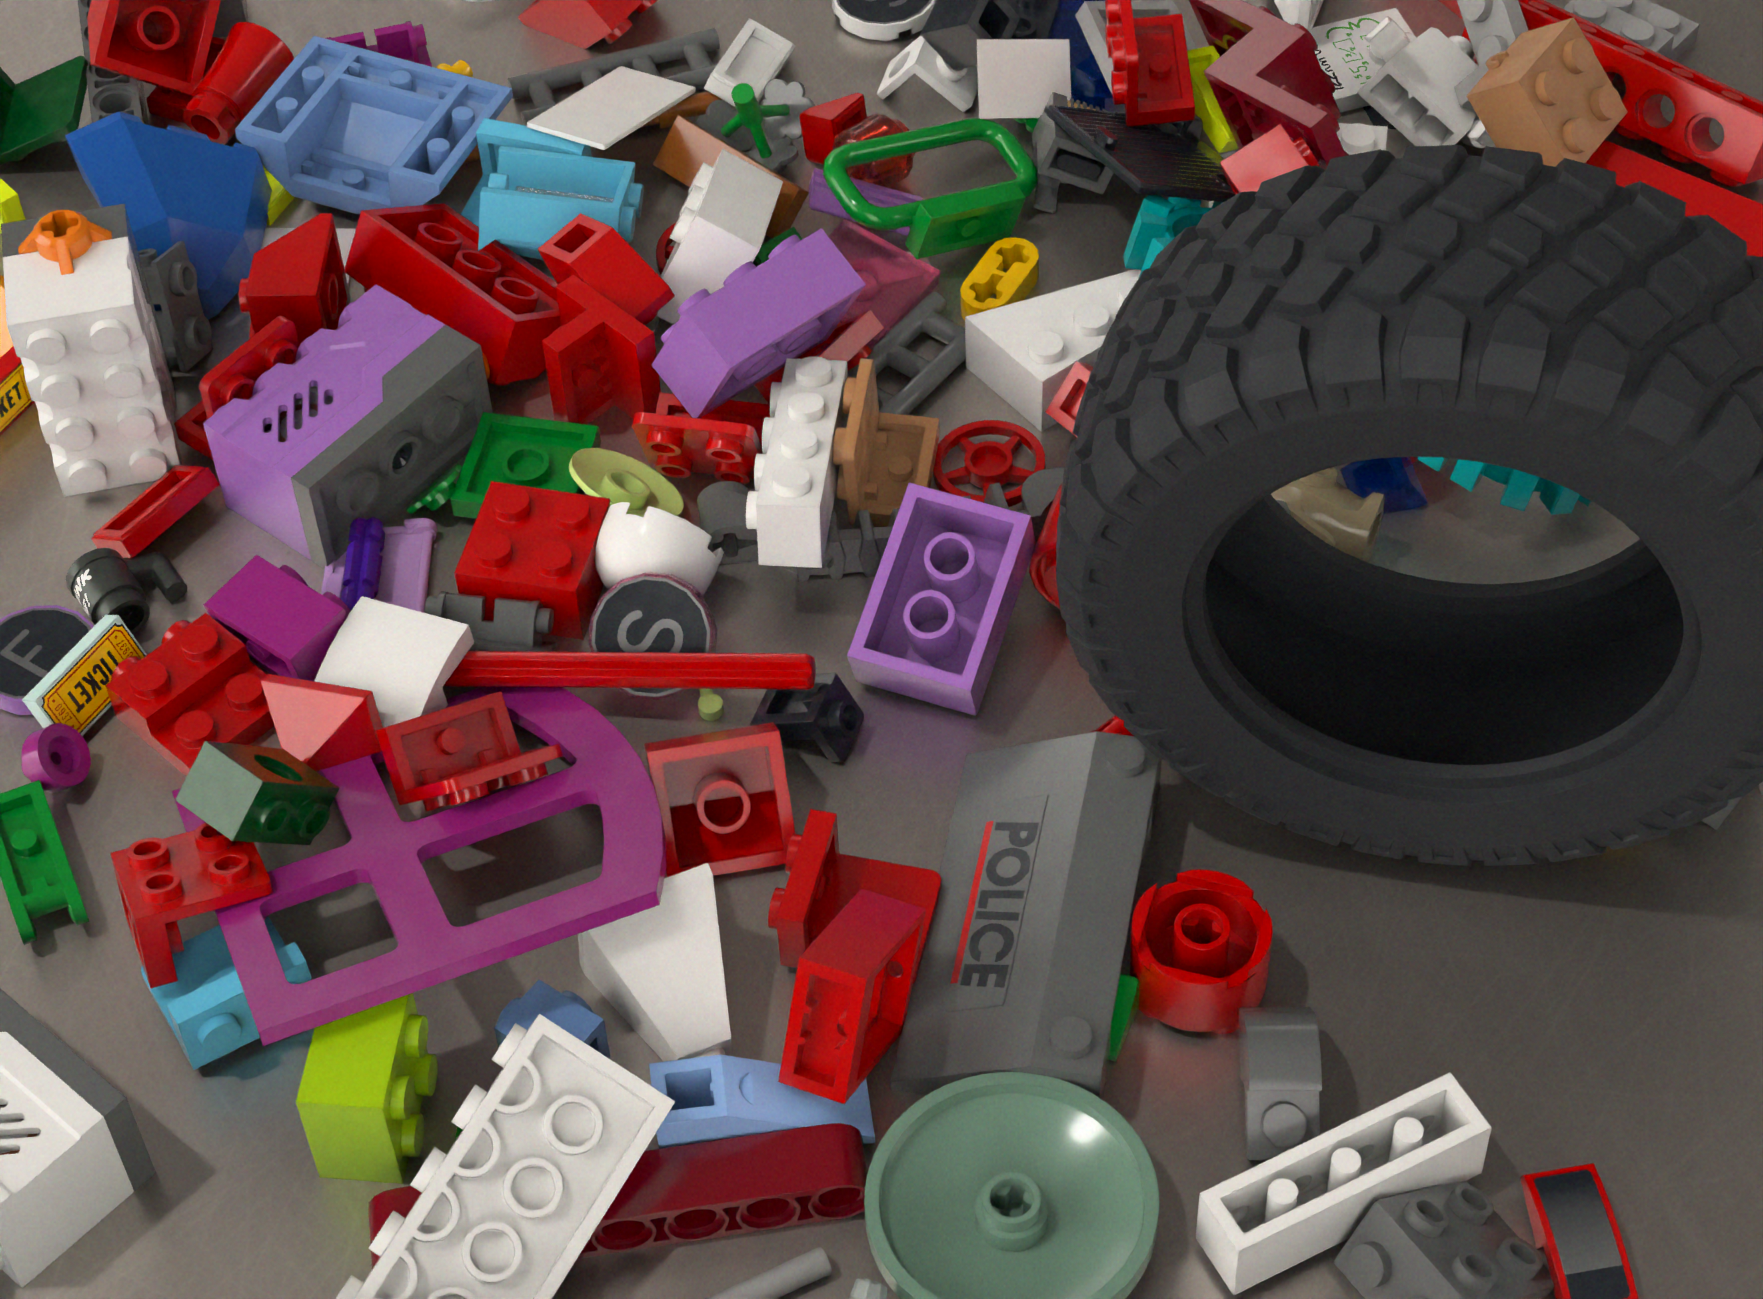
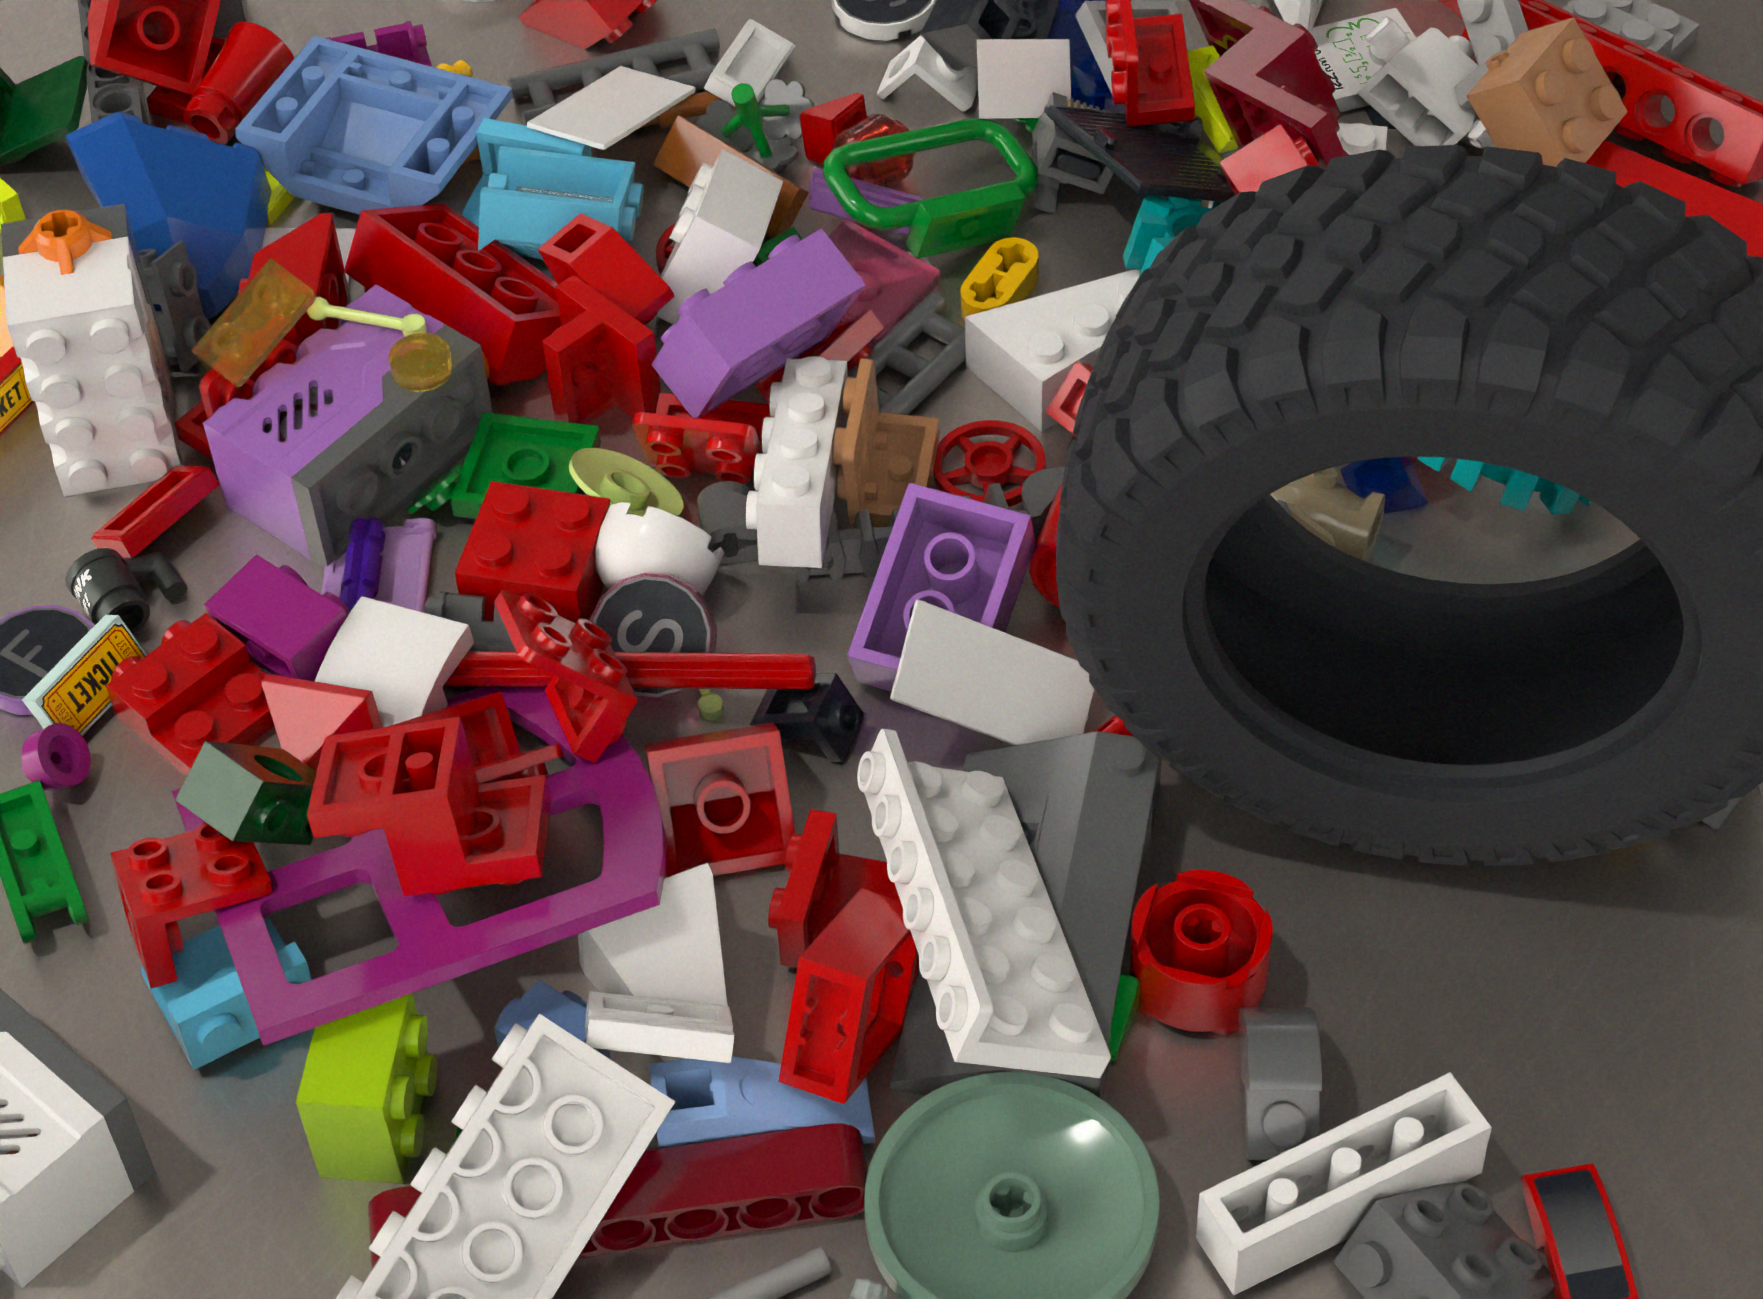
(254, 323): none -> clear yellow bracket
(409, 324): none -> yellowish green hinge
(420, 362): none -> clear yellow tile
(433, 811): none -> red bracket
(588, 679): none -> red bracket
(659, 1027): none -> white plate
(980, 917): none -> white bracket
(989, 679): none -> white piece

